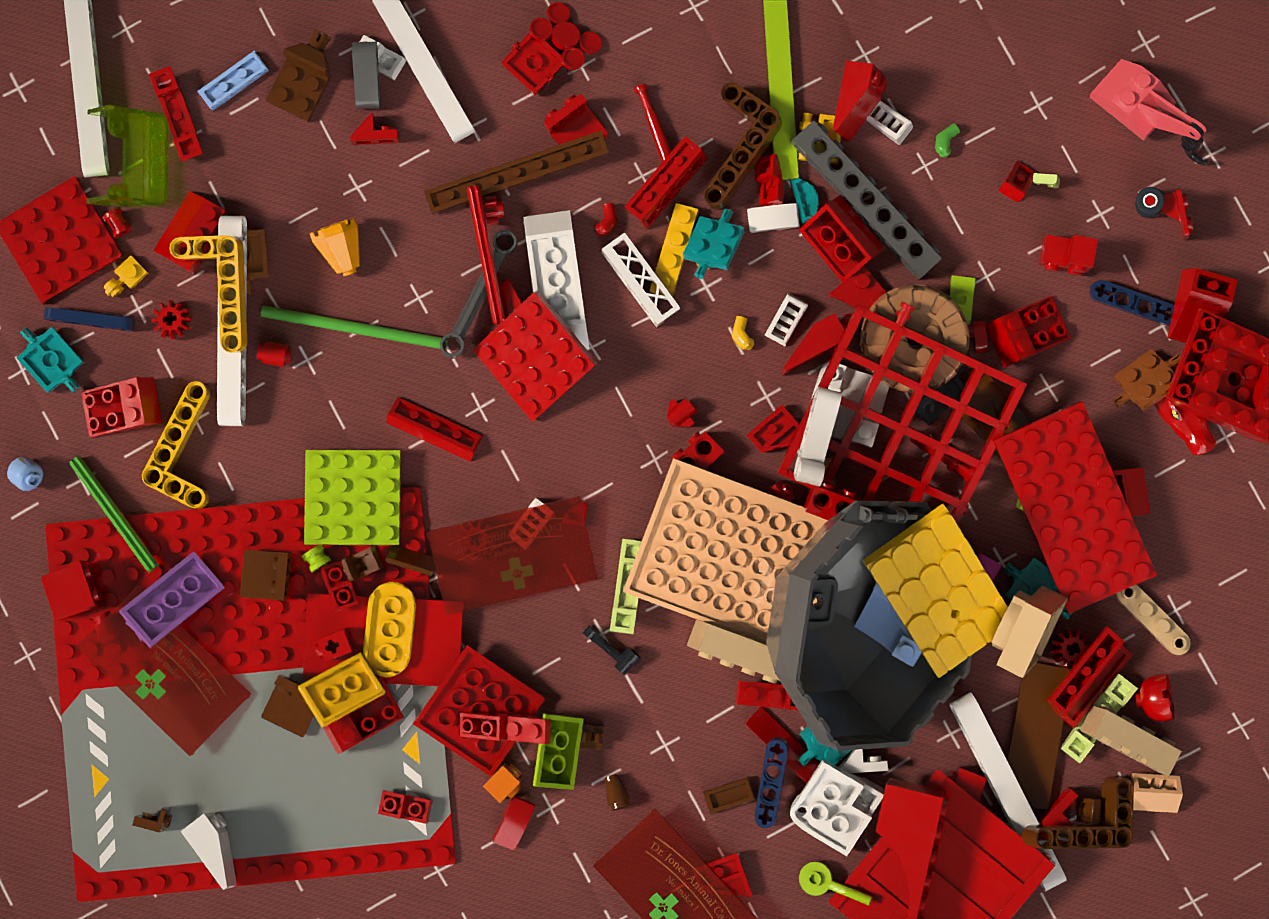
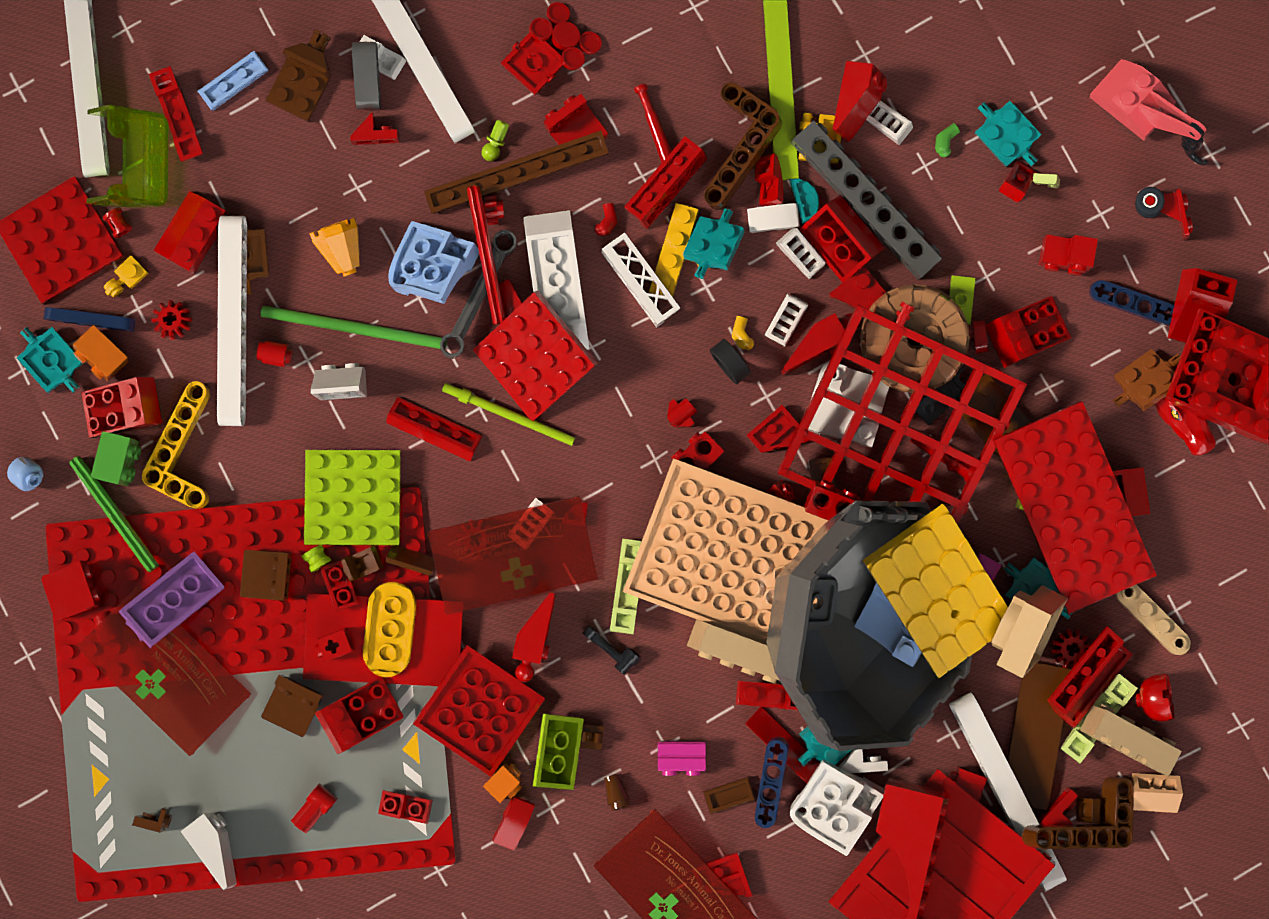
(99, 353): none -> orange brick
(116, 459): none -> bright green brick
(225, 282): yellow beam -> none
(317, 803): none -> red piece
(340, 382): none -> white slope
(341, 690): yellow tile -> none
(430, 262): none -> light blue slope
(466, 396): none -> lime bar
(491, 151): none -> lime axle
(505, 727): red slope -> none
(532, 639): none -> red slope
(681, 756): none -> dark pink brick
(730, 361): none -> black tyre
(800, 240): none -> white slope
(816, 437): white beam -> none
(817, 879): lime piece -> none
(1007, 133): none -> teal plate

